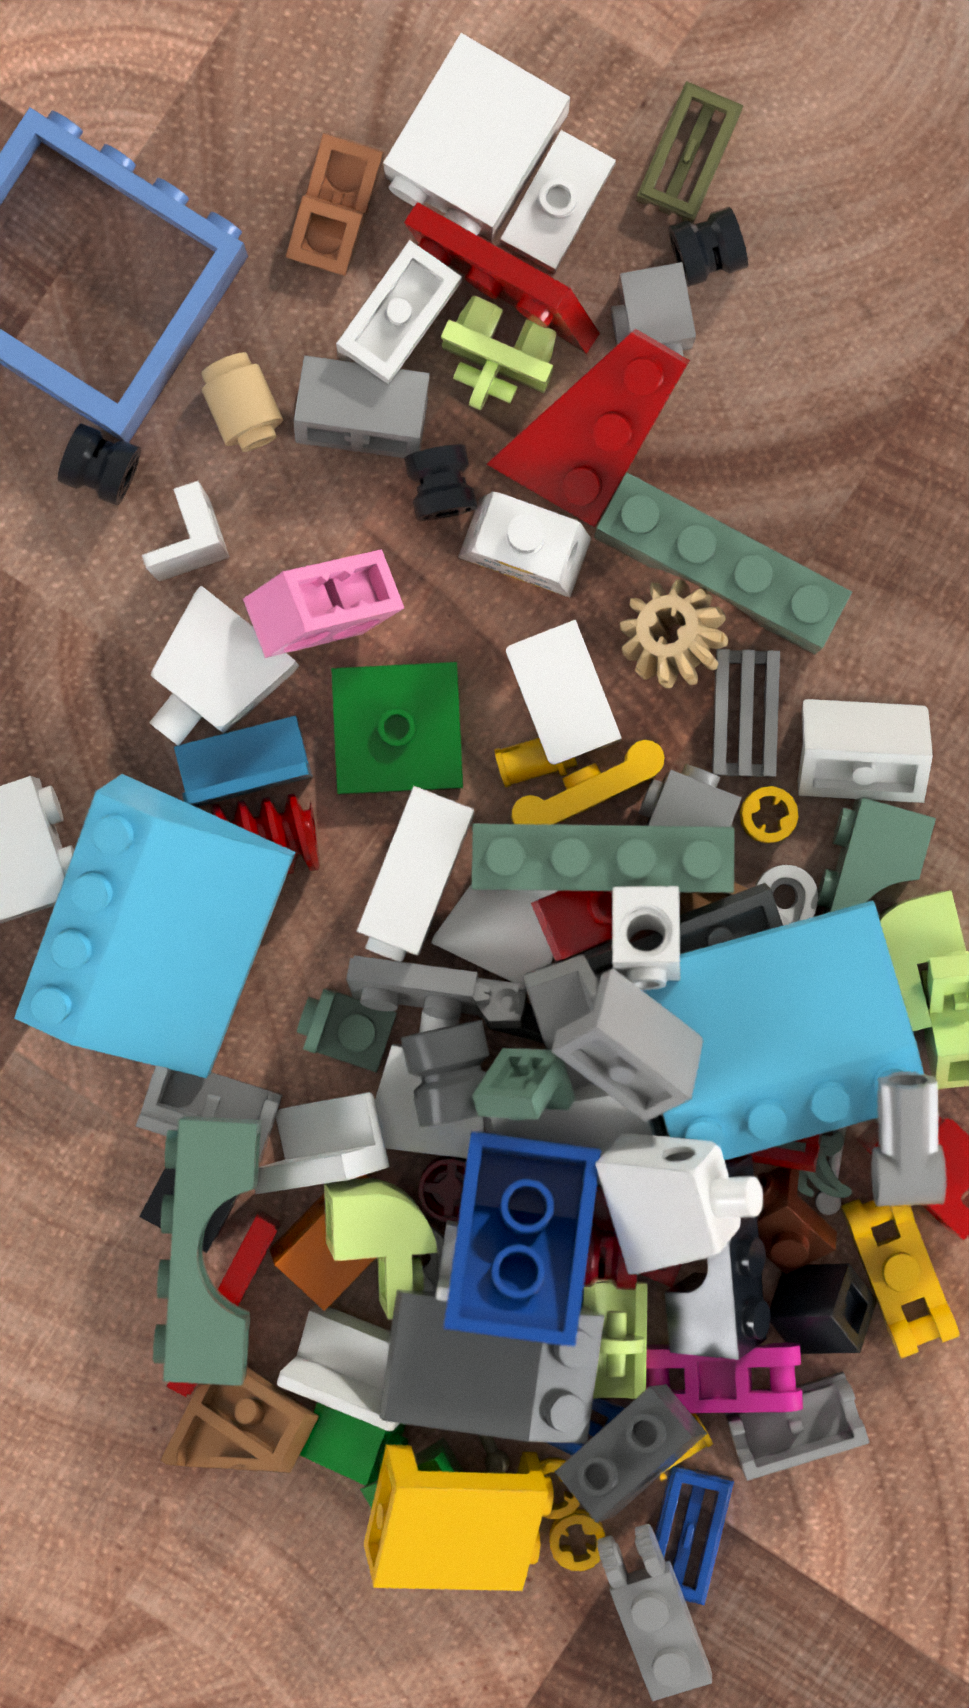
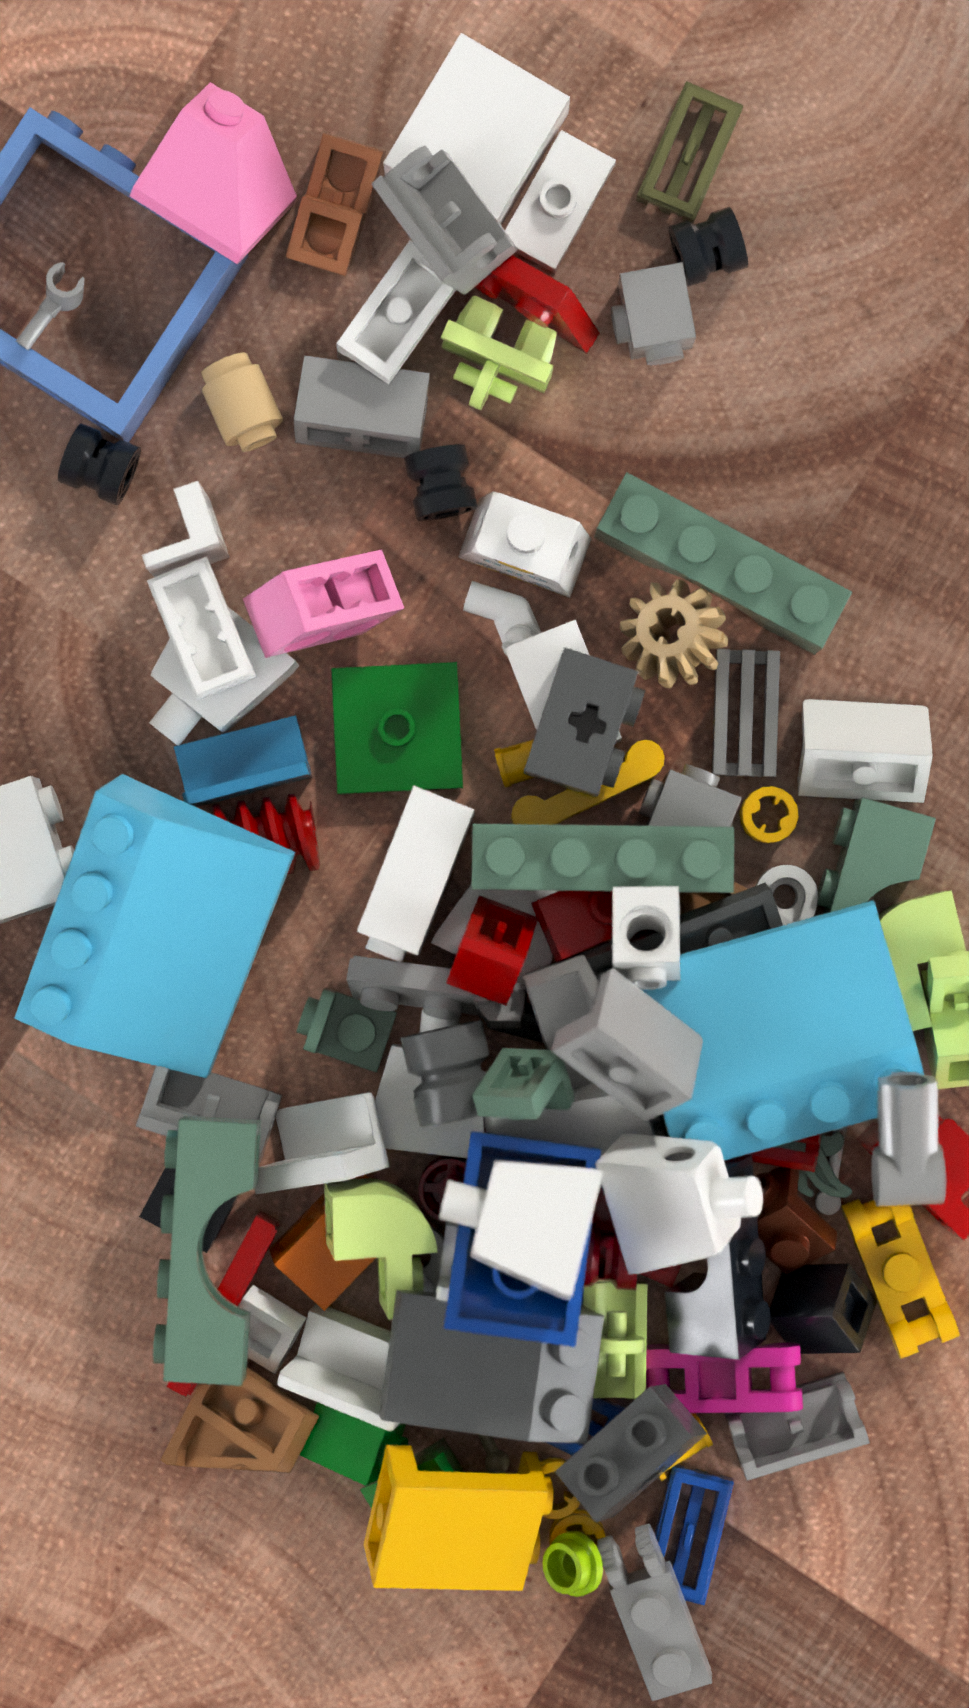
(53, 303): none -> light grey hand
(201, 628): none -> white plate
(218, 175): none -> bright pink slope
(271, 1328): none -> white plate
(445, 218): none -> light grey hinge
(492, 950): none -> red slope
(508, 611): none -> white arm
(529, 1221): none -> white torso
(573, 1564): none -> lime plate
(579, 684): none -> dark grey brick
(595, 429): red wing -> none

